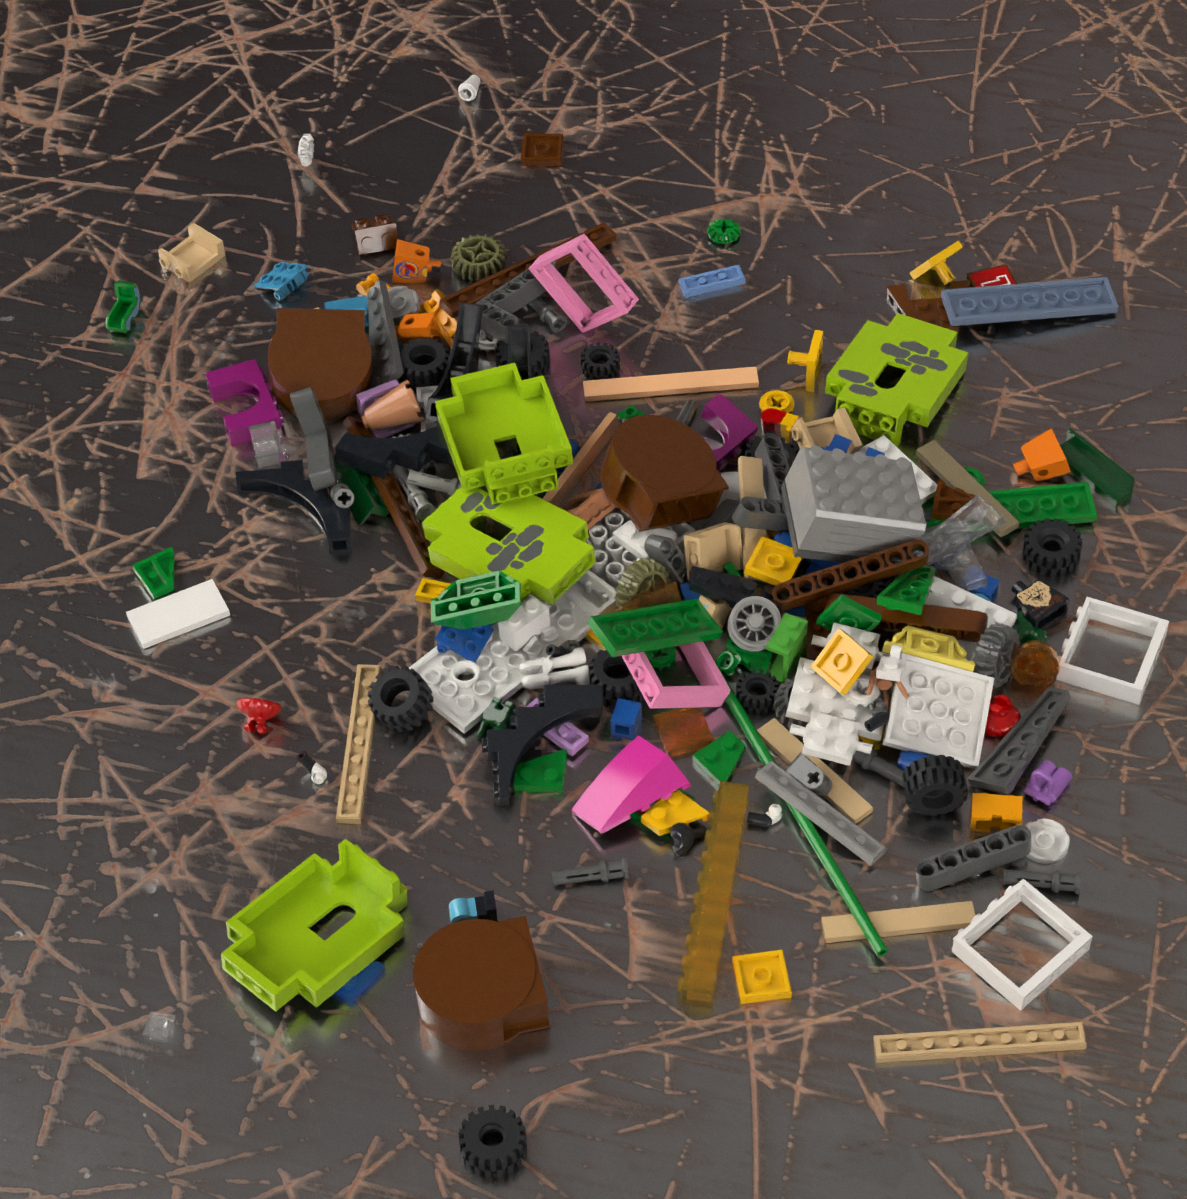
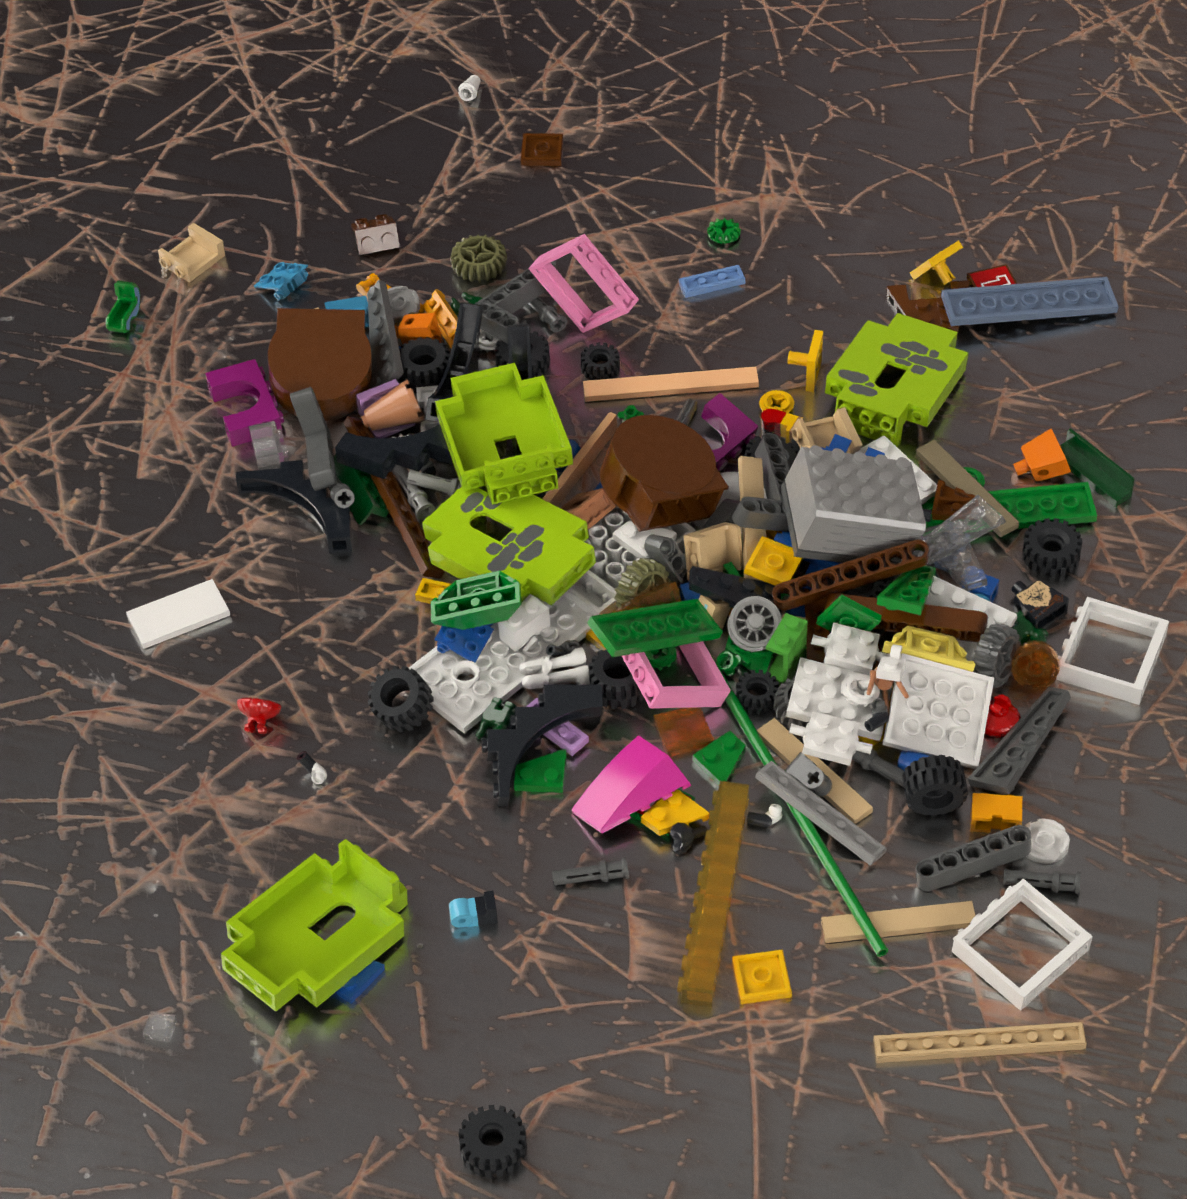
(157, 573): green wing -> none
(306, 149): white gear -> none
(357, 748): tan tile -> none
(413, 263): orange torso -> none
(480, 984): reddish brown brick -> none
(599, 235): reddish brown plate -> none
(626, 718): blue brick -> none
(842, 661): yellow tile -> none
(1047, 782): medium lavender piece -> none

